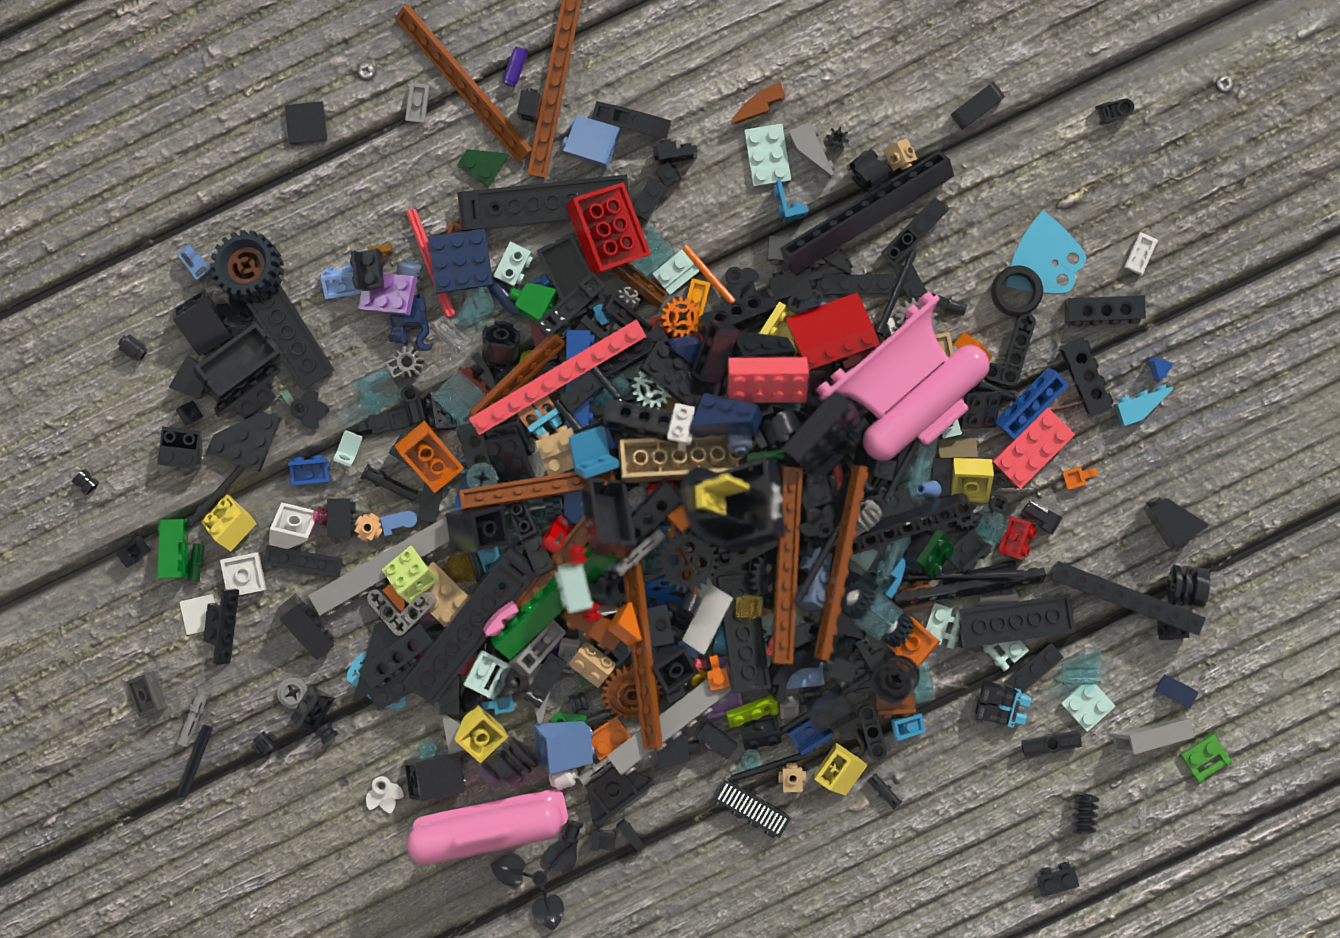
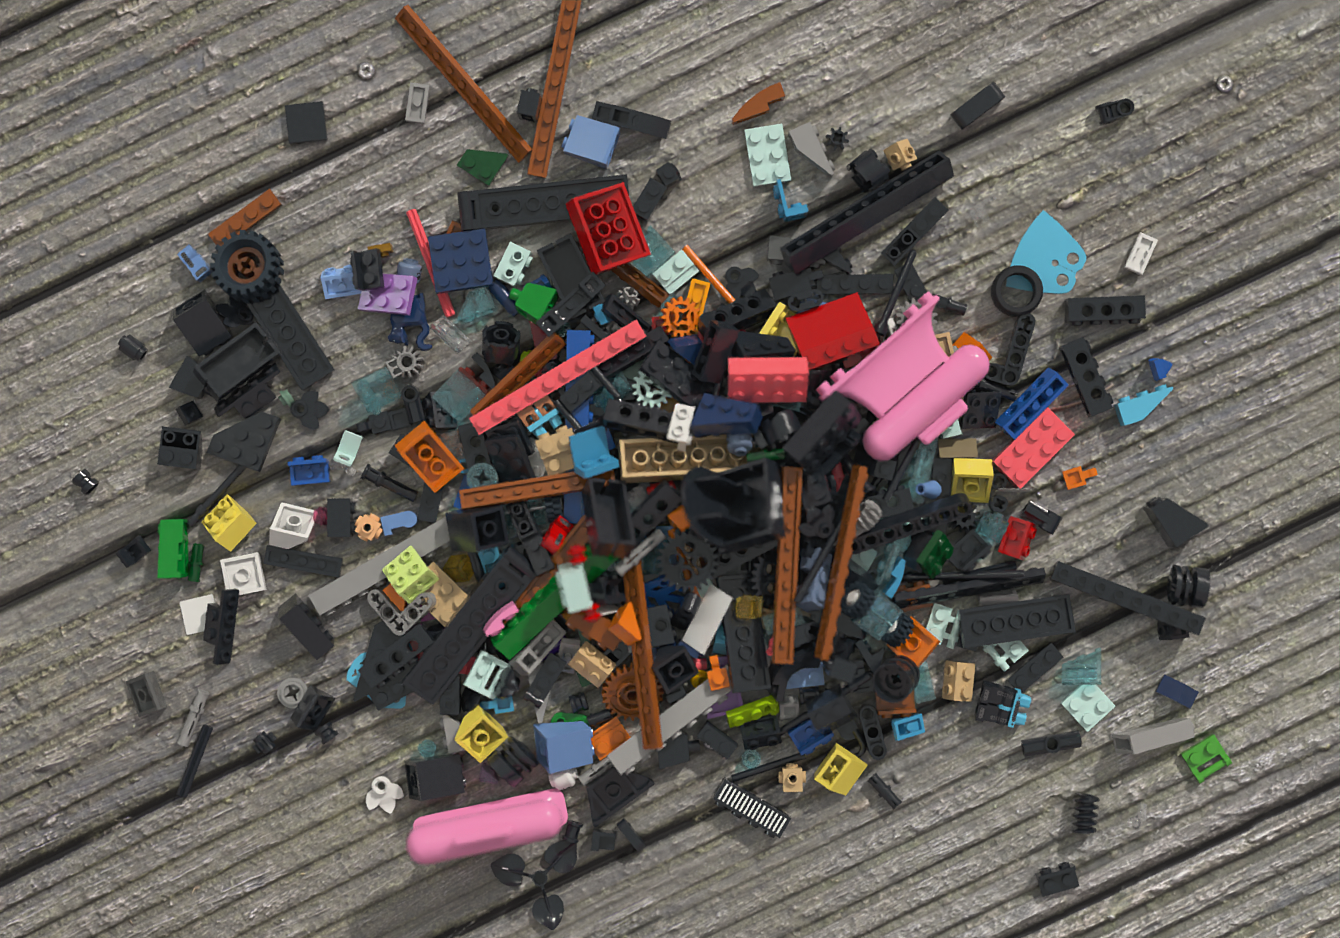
(246, 217): none -> dark orange plate
(515, 66): dark purple piece -> none
(668, 152): black plate -> none
(712, 493): light yellow bracket -> none
(958, 681): none -> tan bracket

